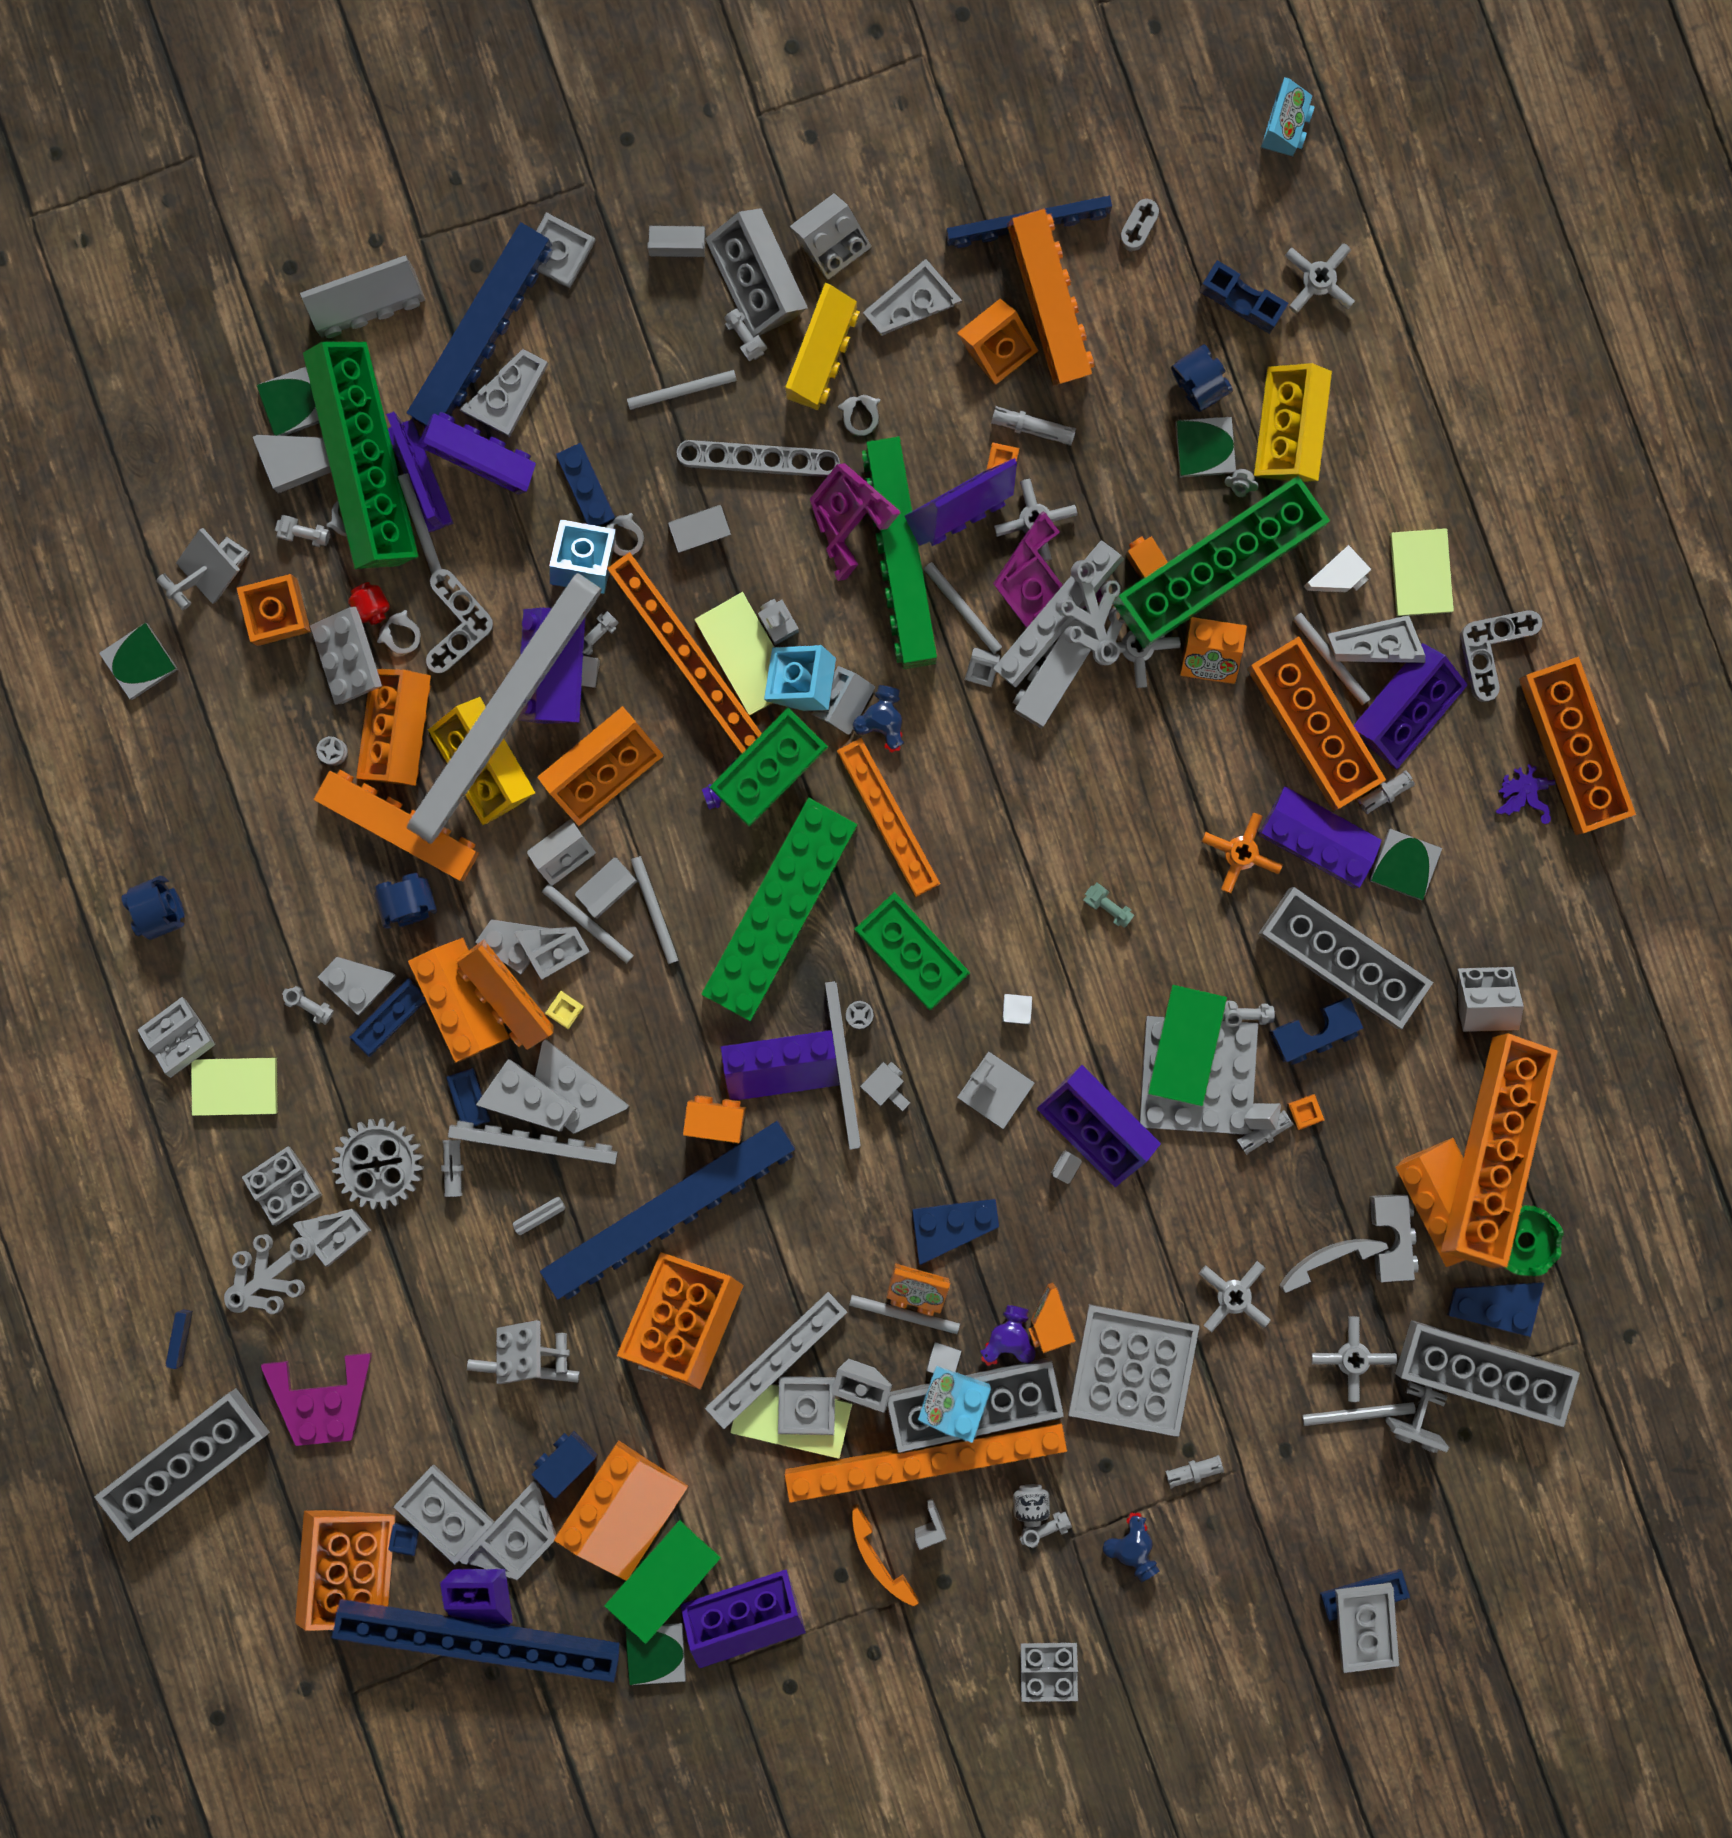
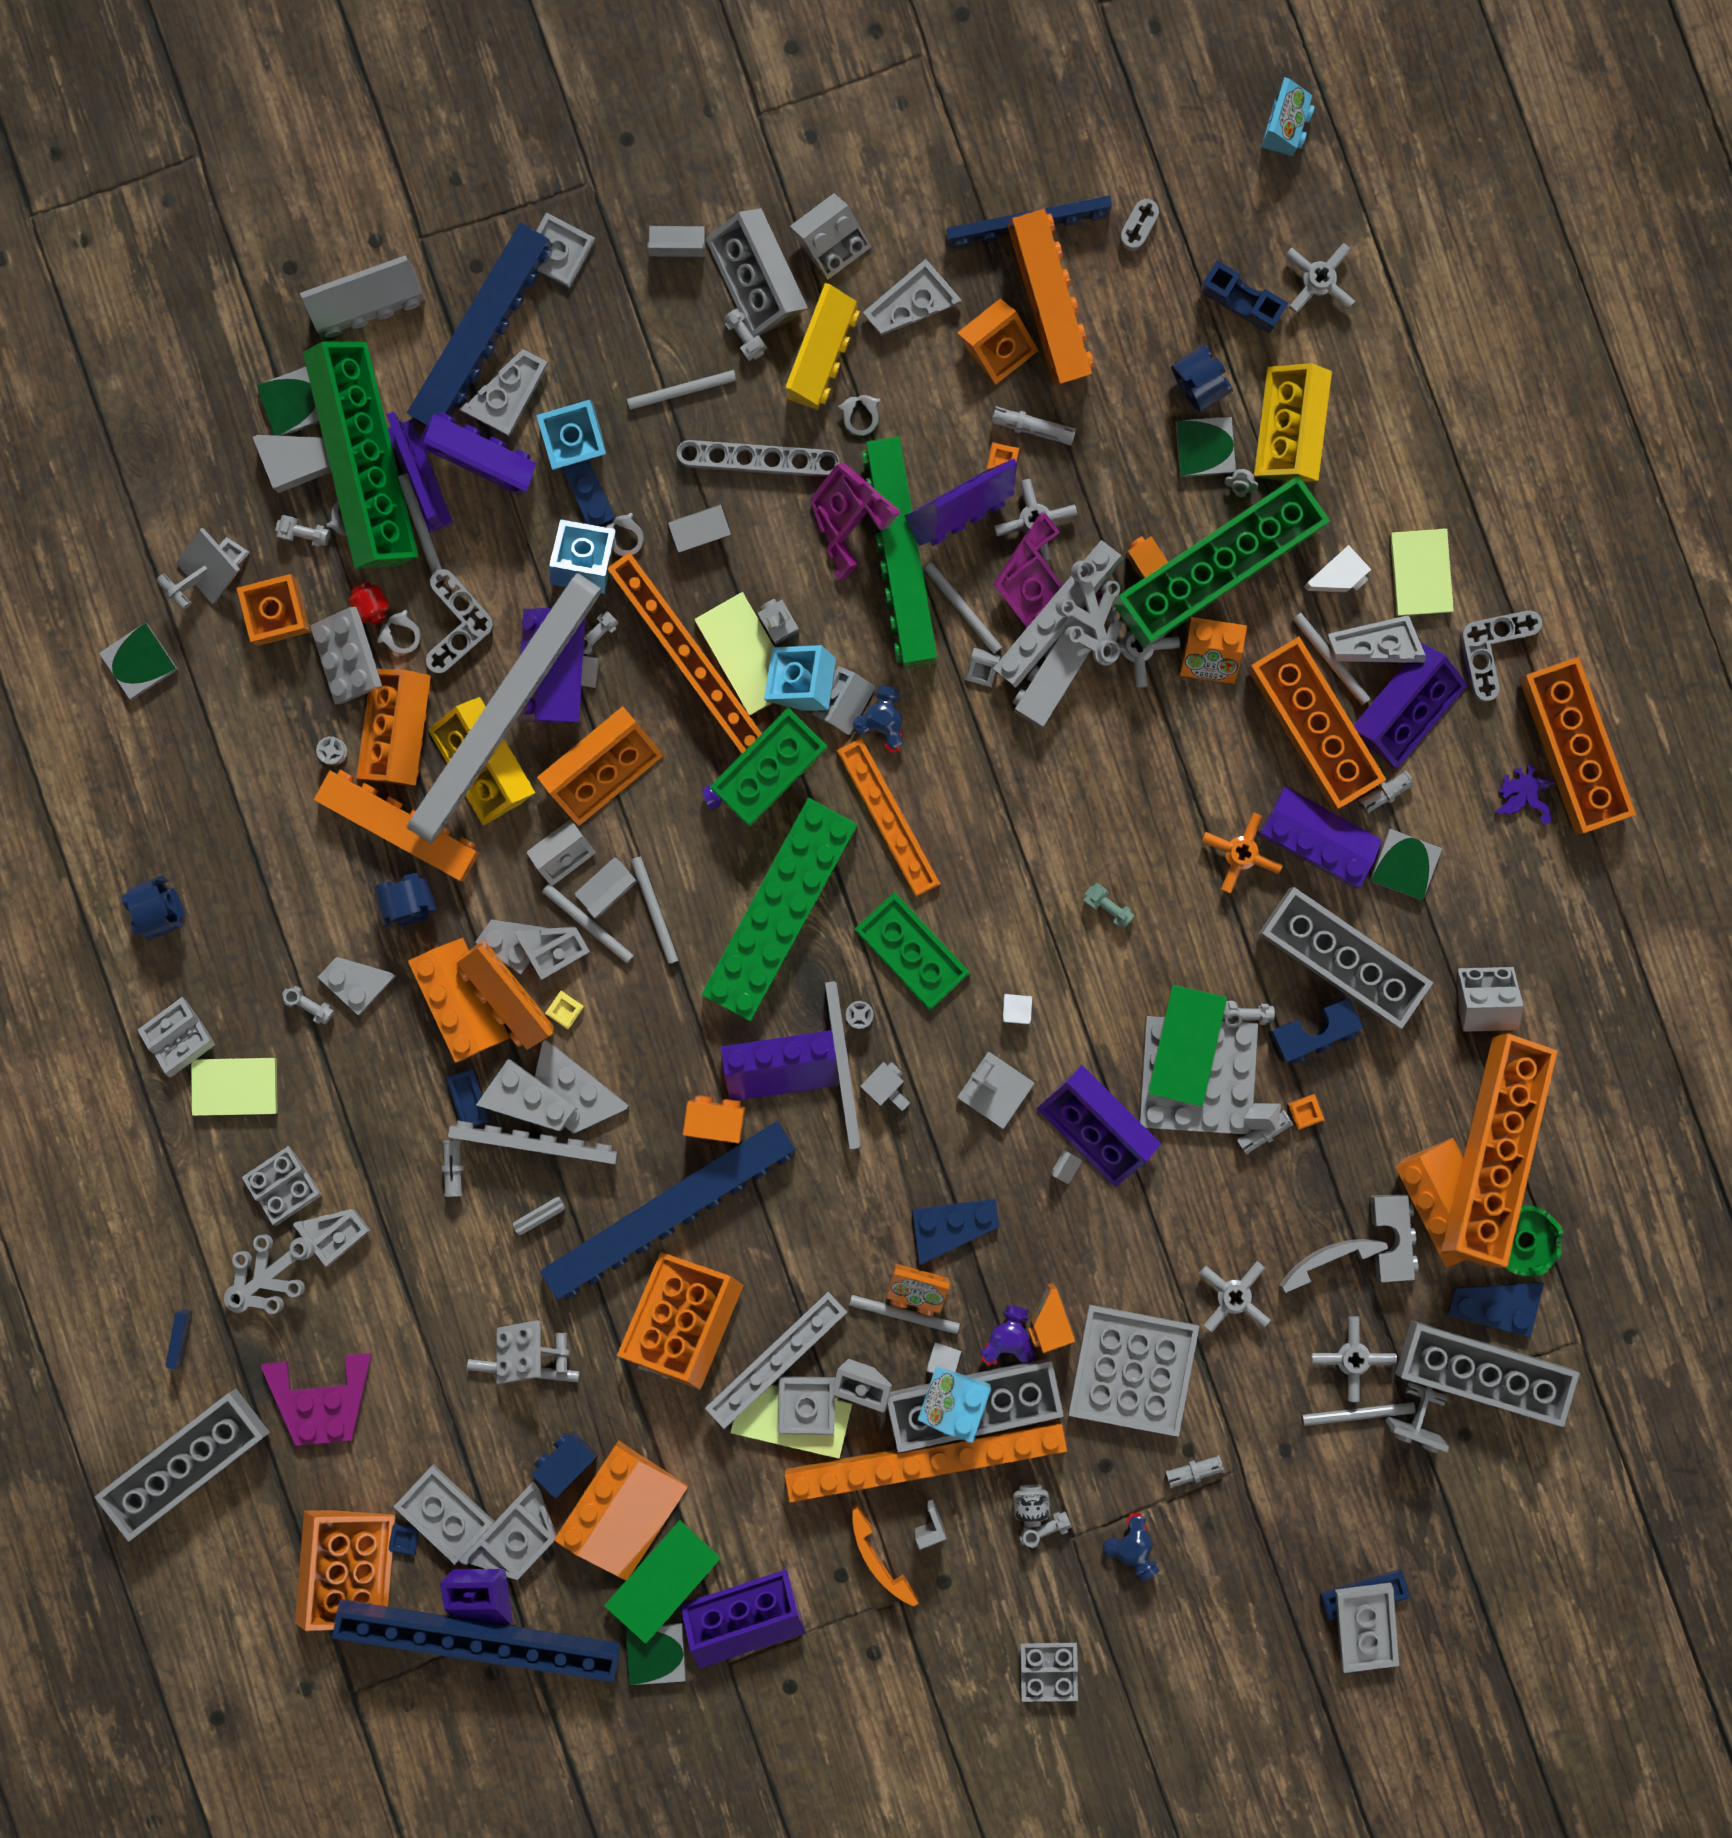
(374, 1139): light grey gear -> none
(388, 1017): dark blue tile -> none
(571, 434): none -> medium azure slope

